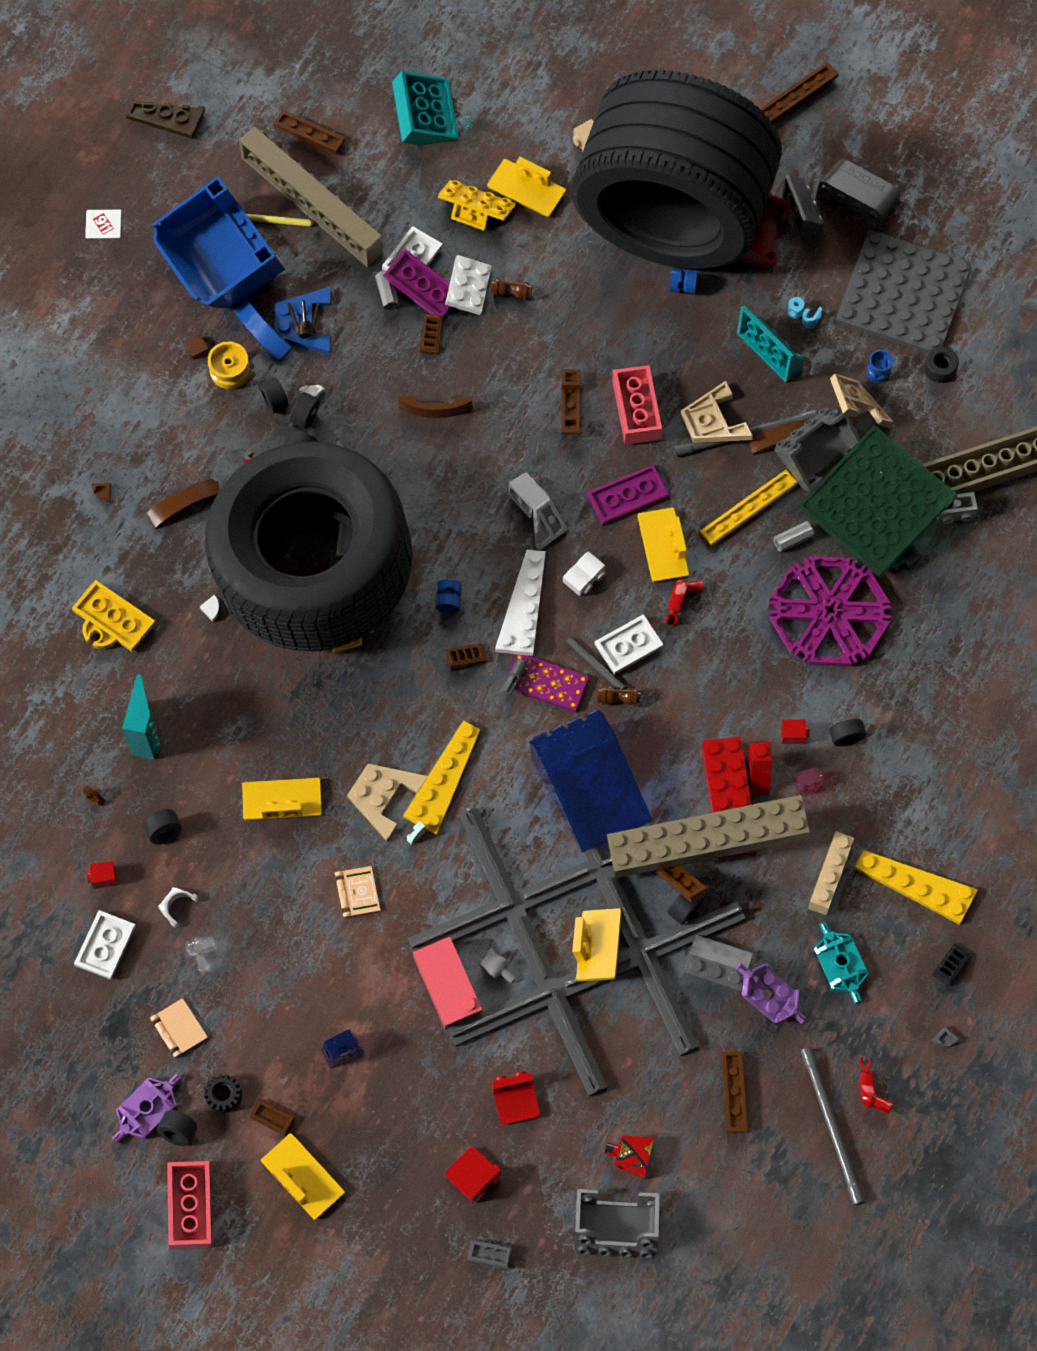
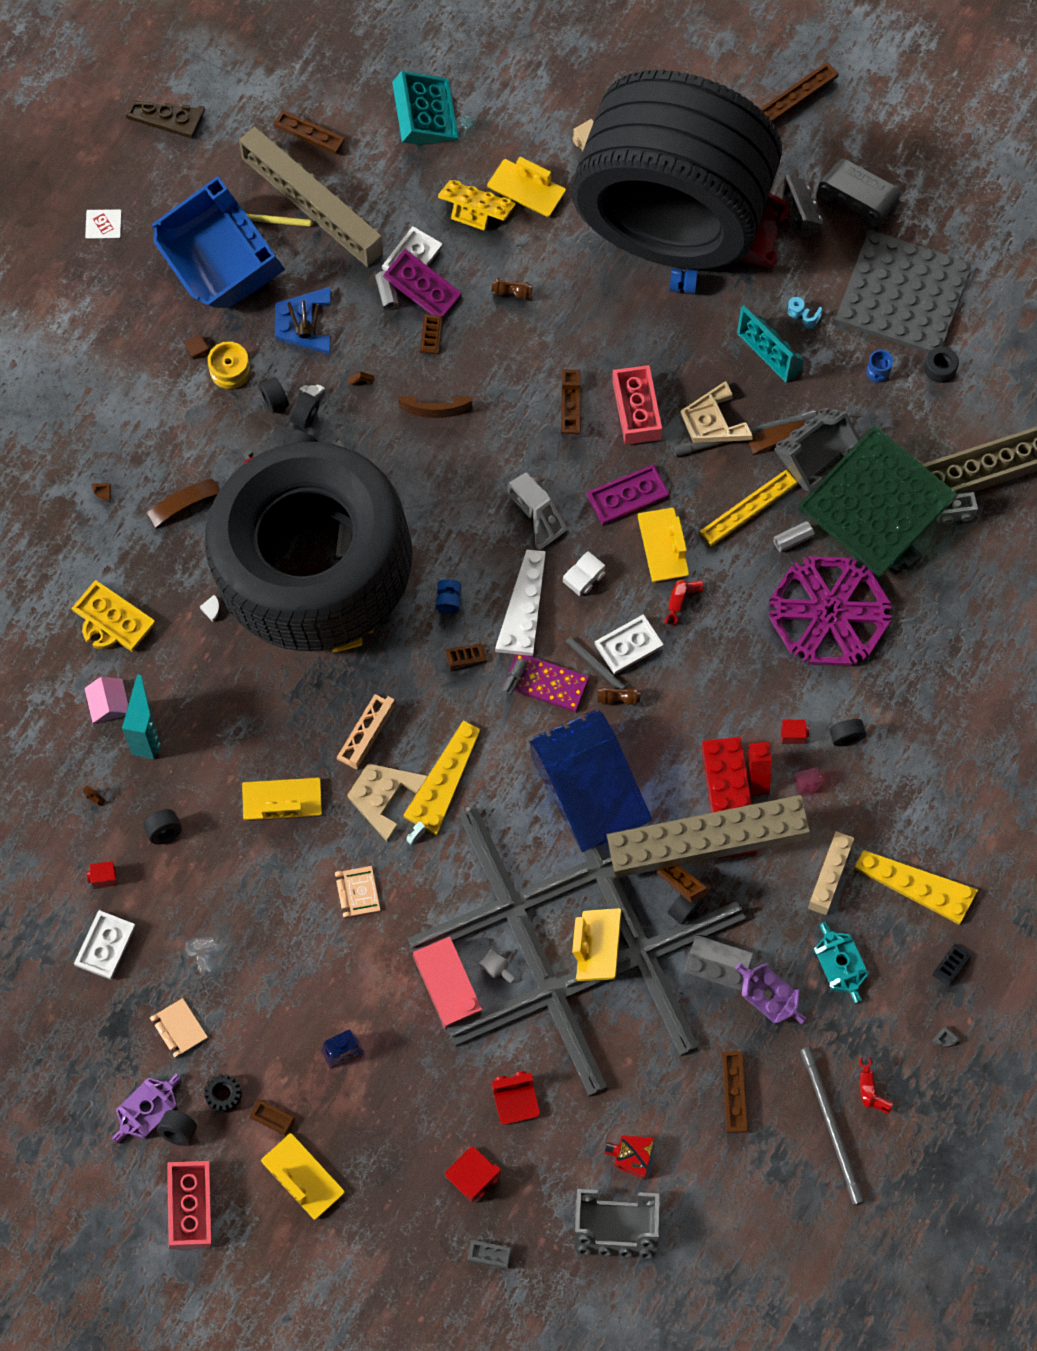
(106, 699): none -> bright pink slope
(174, 894): white helmet -> none
(262, 330): blue slope -> none
(361, 377): none -> reddish brown tile
(369, 733): none -> light nougat fence
(468, 285): white plate -> none
(854, 397): tan wing -> none

